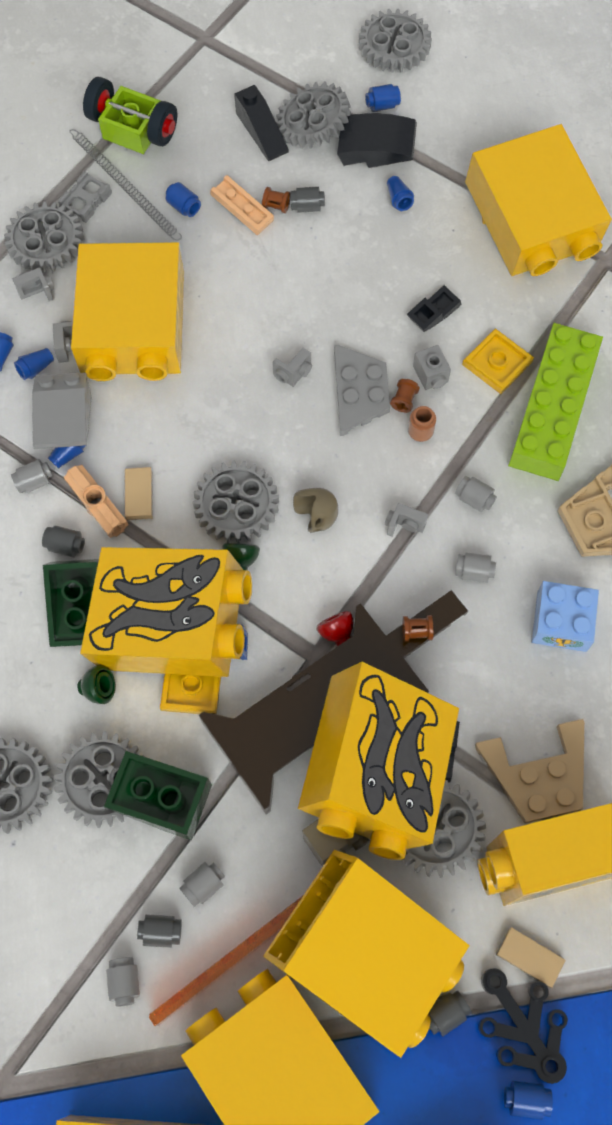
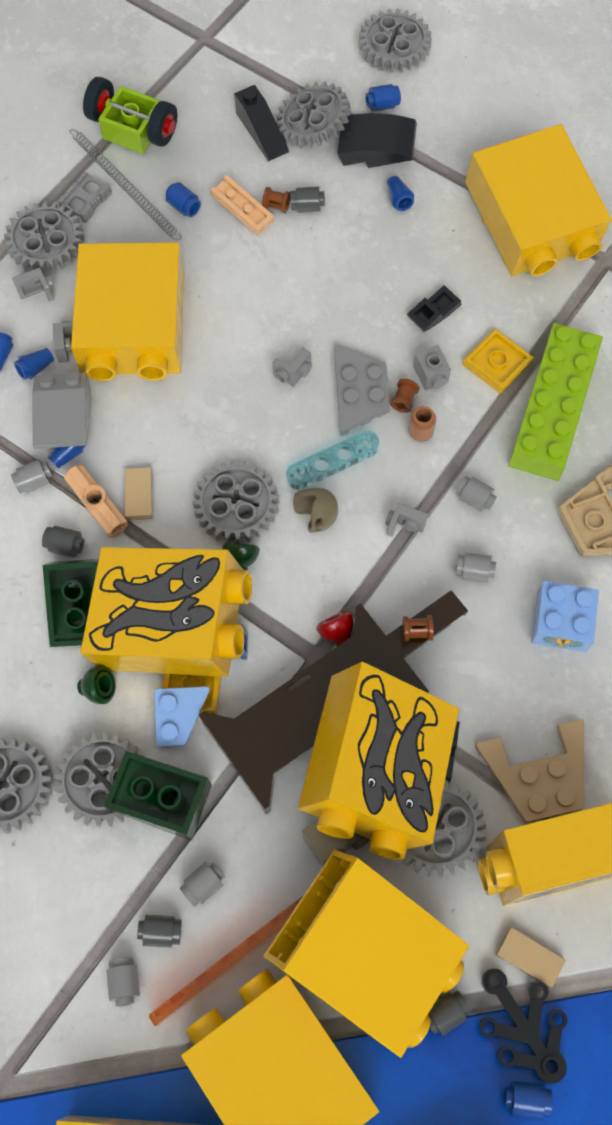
(177, 712): none -> light blue wing
(330, 456): none -> clear light blue beam

